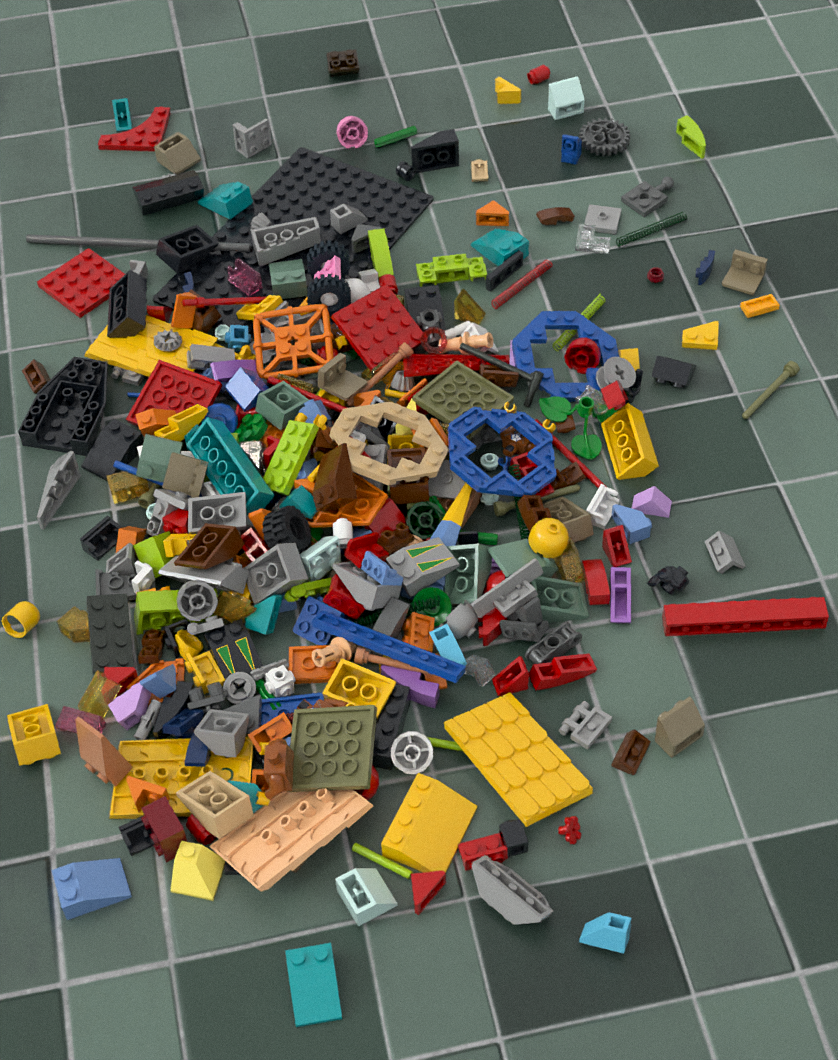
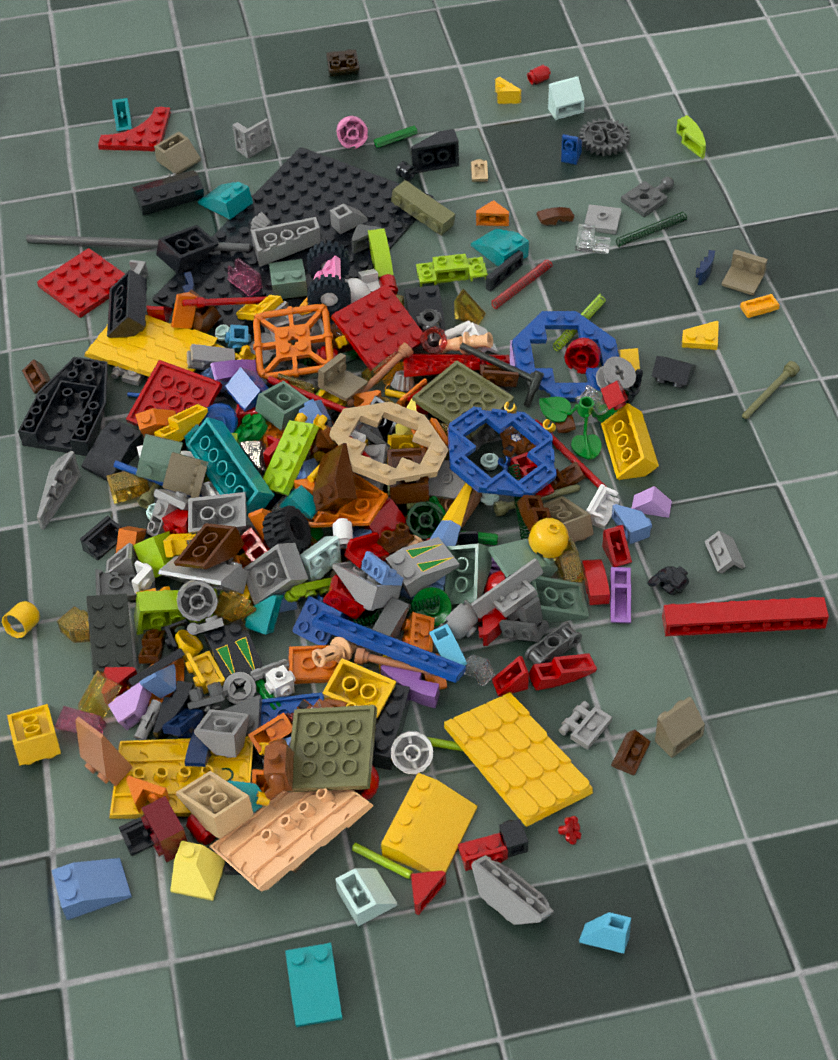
(155, 667): none -> black tile
(170, 345): light grey gear -> none
(423, 207): none -> olive brick
(655, 275): dark red plate -> none

